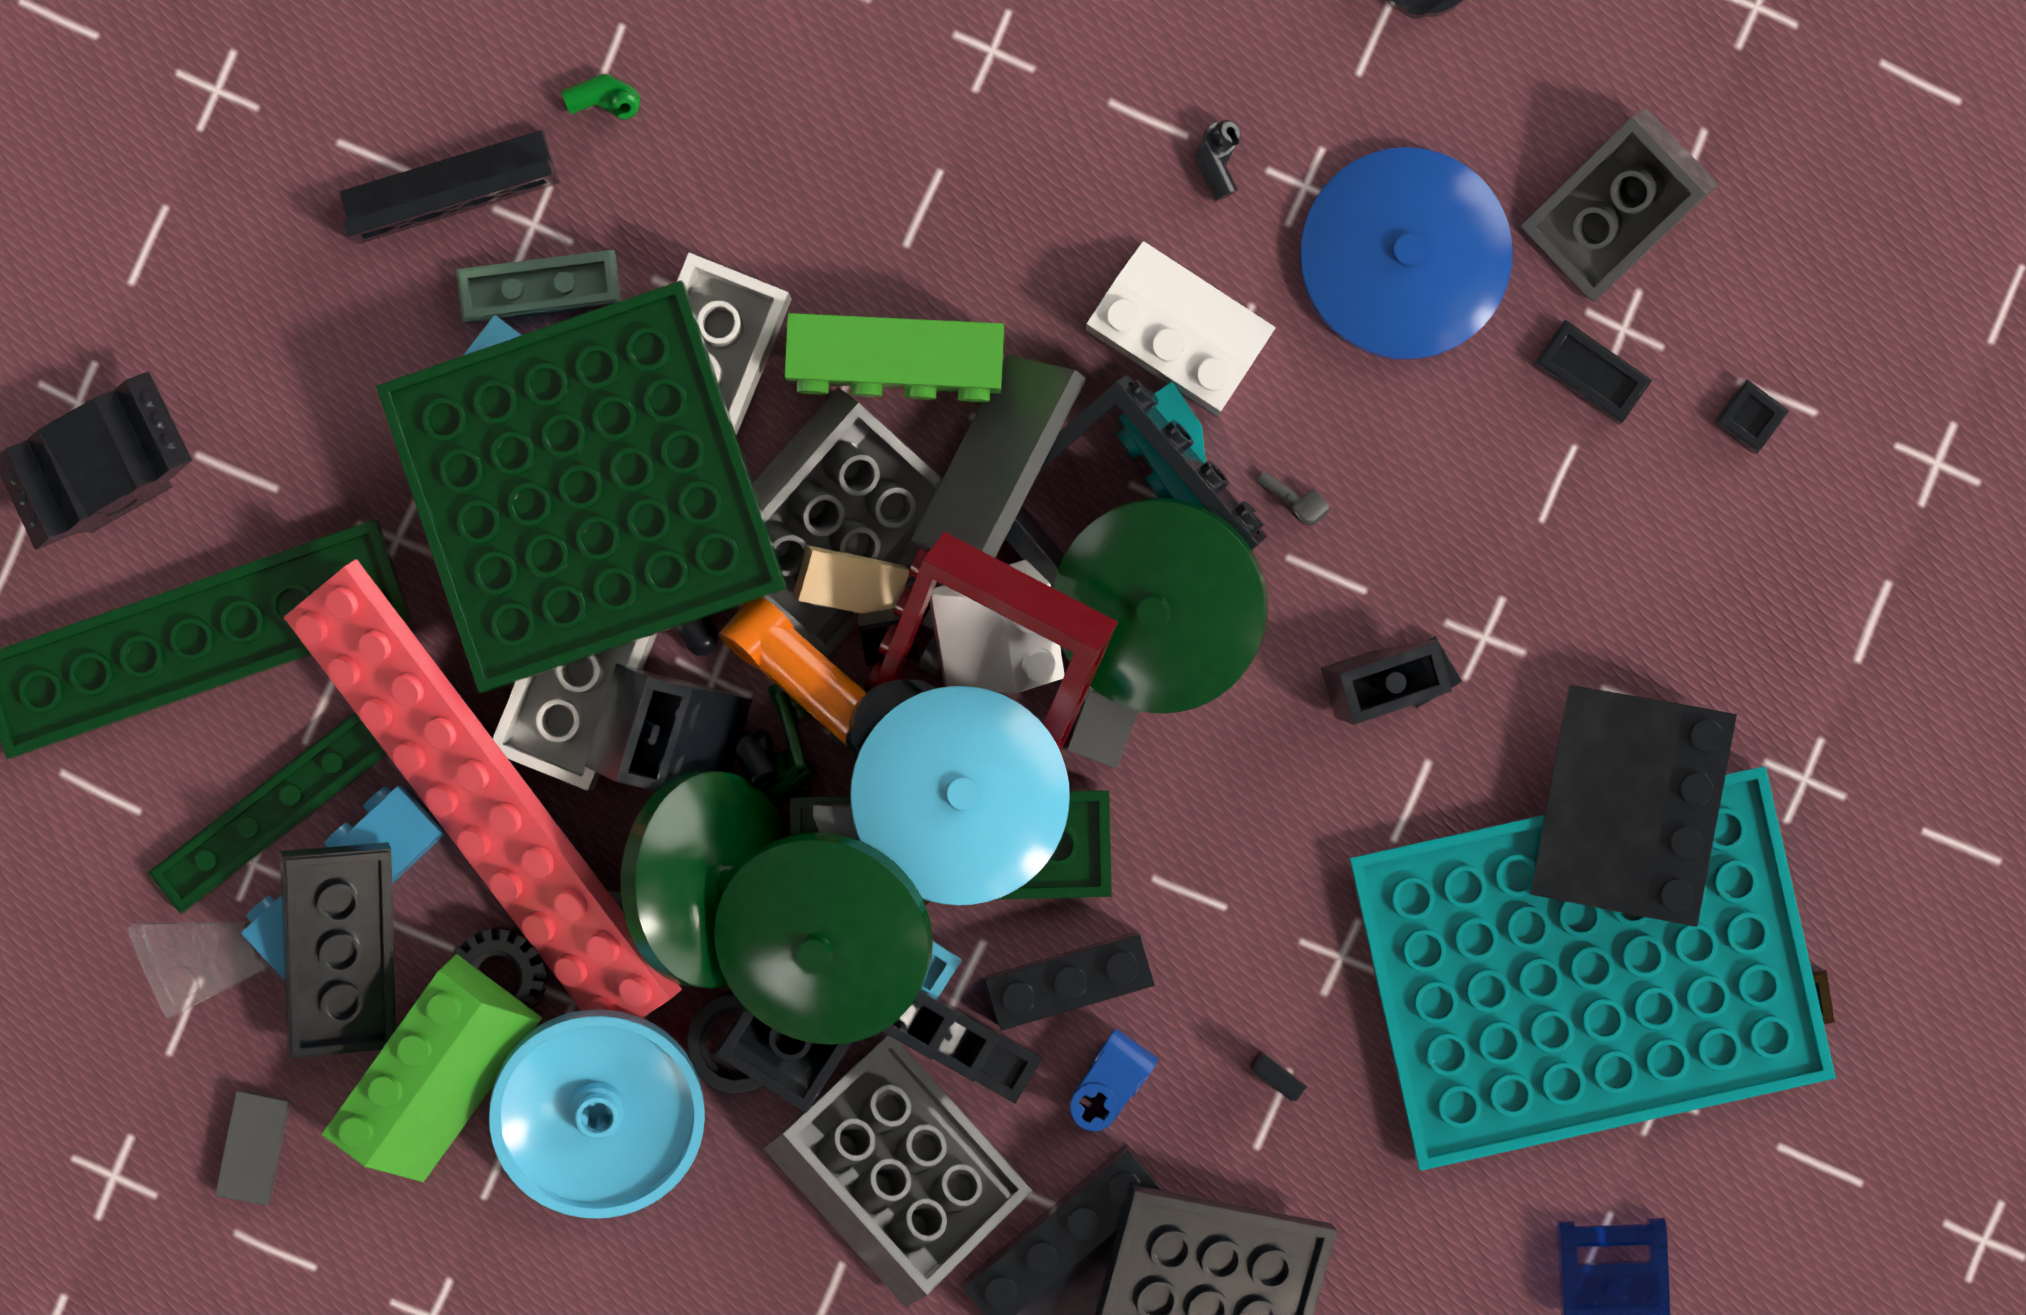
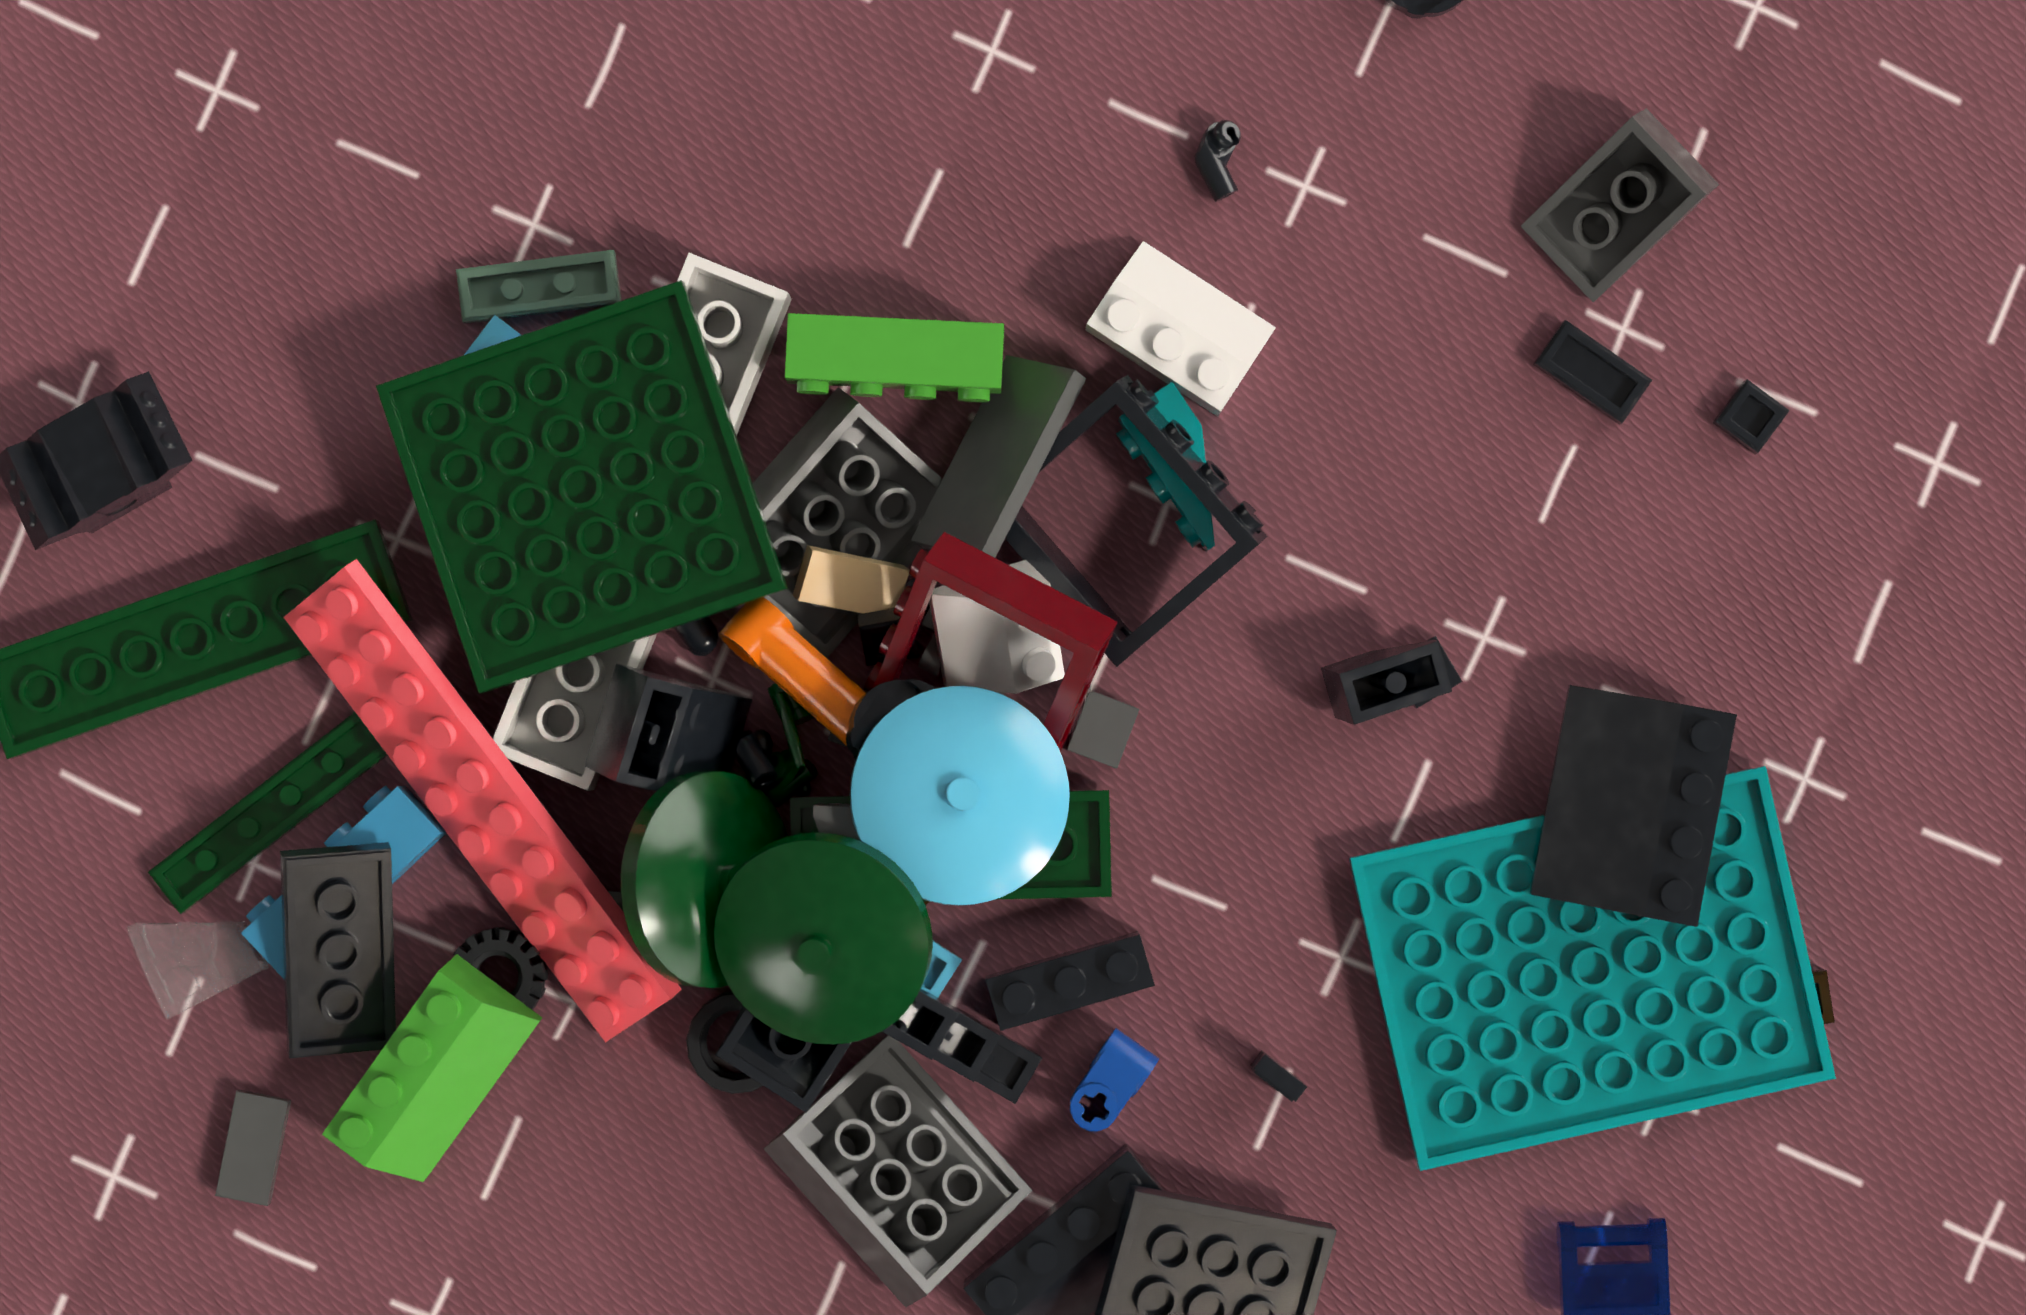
(448, 187): black fence -> none
(597, 1113): medium azure dish -> none
(605, 93): green arm -> none
(1182, 600): dark green dish -> none
(1308, 509): dark grey hand -> none
(1405, 253): blue dish -> none

